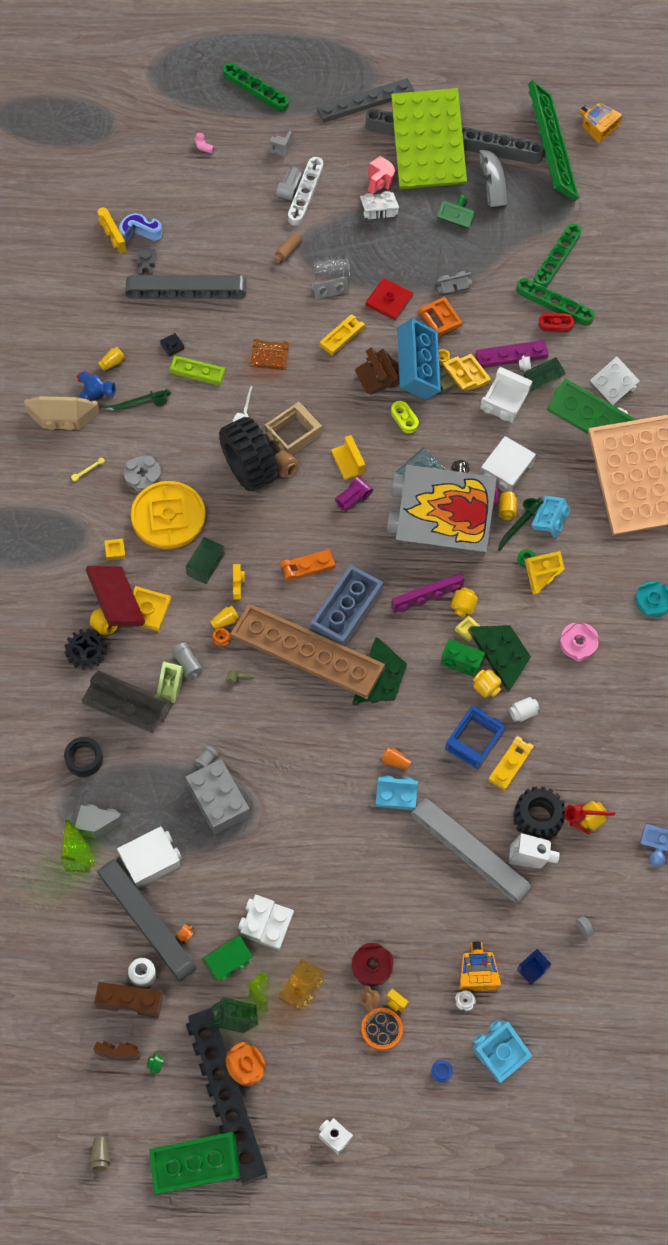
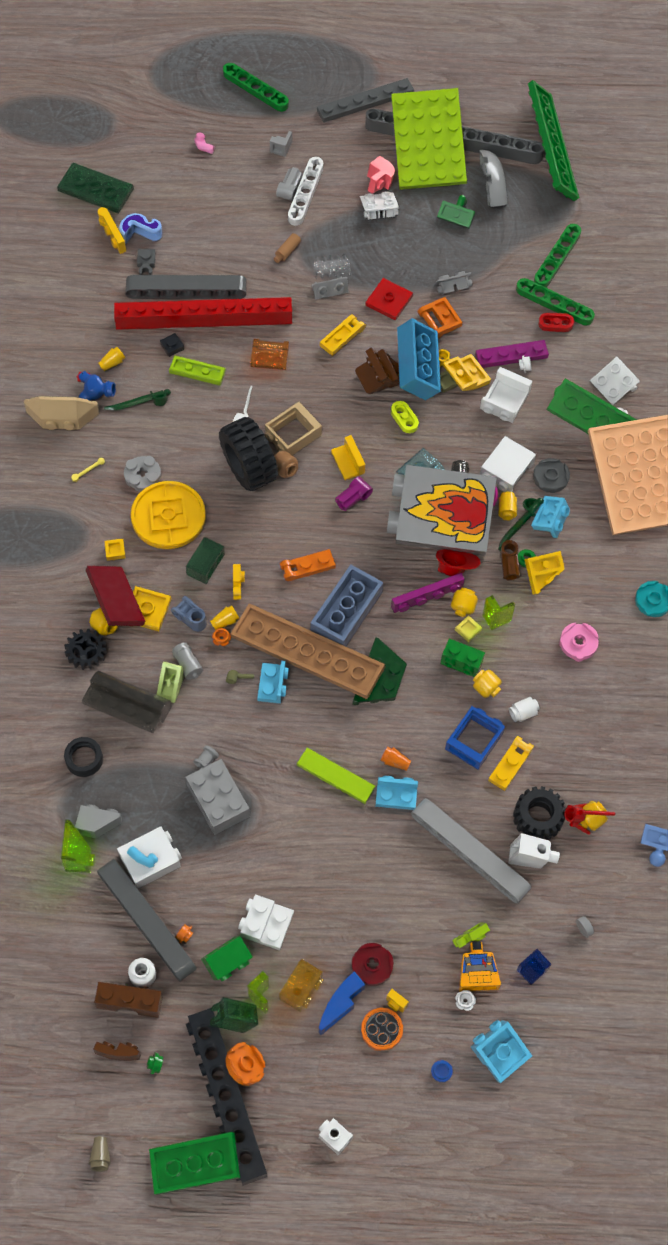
(95, 187): none -> clear green plate
(140, 858): none -> medium azure arm
(188, 611): none -> sand blue piece
(203, 313): none -> red brick
(271, 682): none -> medium azure bracket
(336, 775): none -> lime tile
(341, 1002): none -> blue slope
(369, 998): medium nougat plate -> none
(456, 562): none -> red piece
(475, 934): none -> lime plate
(496, 615): none -> clear neon green panel
(502, 651): dark green wing -> none
(510, 562): none -> reddish brown piece
(544, 373): clear green hinge -> none
(551, 475): none -> dark grey tile
(600, 121): light orange torso -> none

